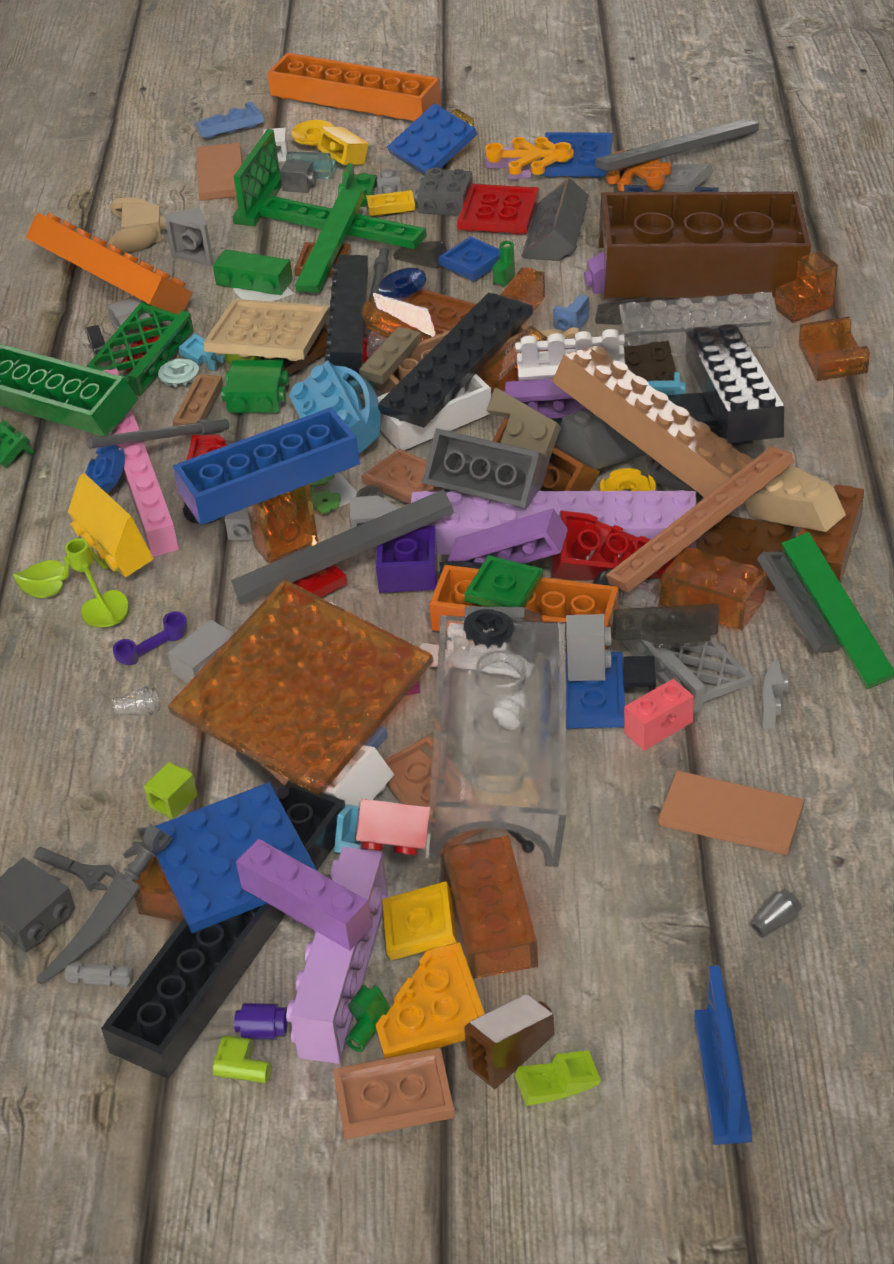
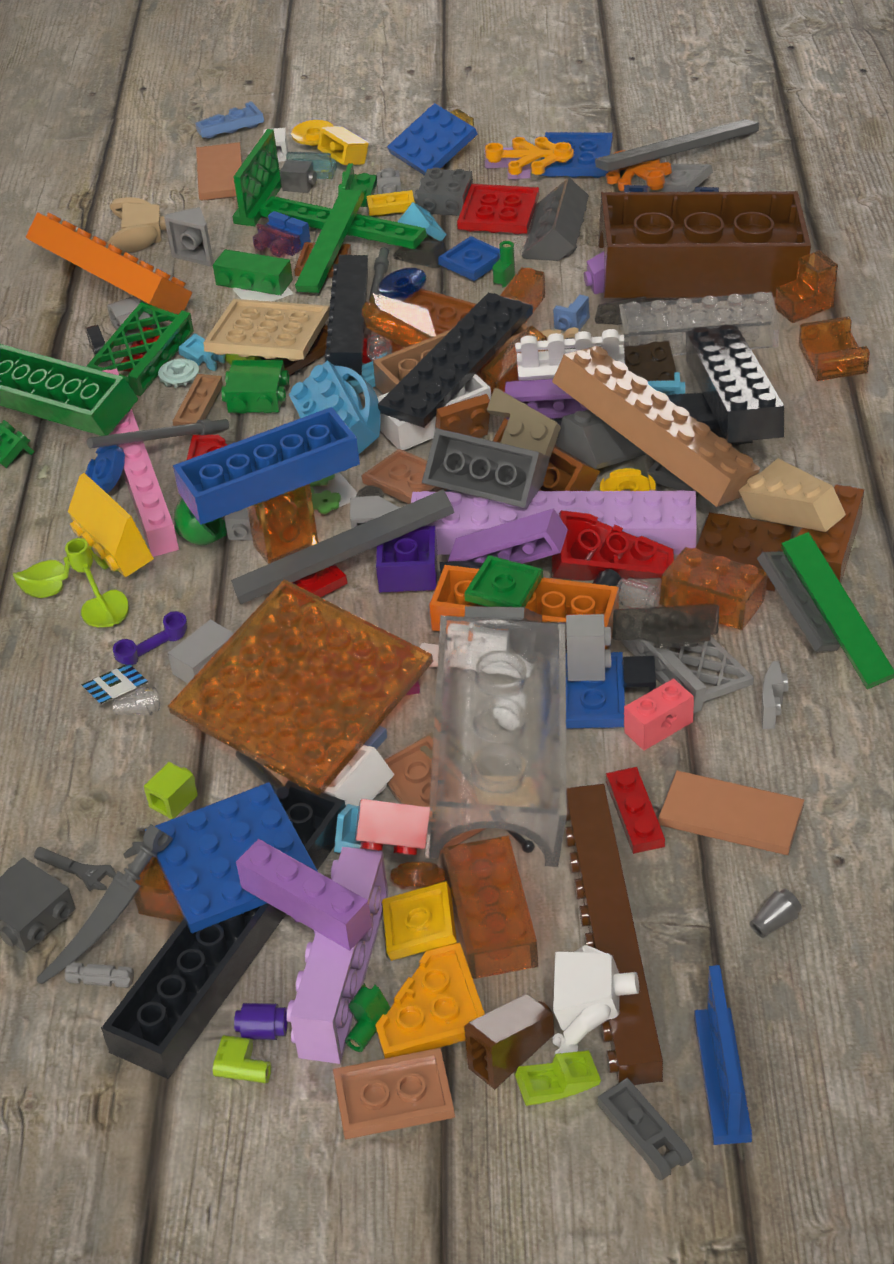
(114, 683): none -> sticker
(190, 529): none -> green cylinder
(282, 235): none -> clear pink hips
(353, 86): orange brick -> none
(390, 355): dark tan plate -> none
(417, 874): none -> clear orange gear
(420, 217): none -> medium azure panel
(465, 417): none -> dark orange plate
(486, 619): black gear -> none
(586, 993): none -> white torso
(612, 931): none -> reddish brown brick
(635, 810): none -> red plate
(644, 1128): none -> dark grey plate
(699, 519): nougat plate -> none

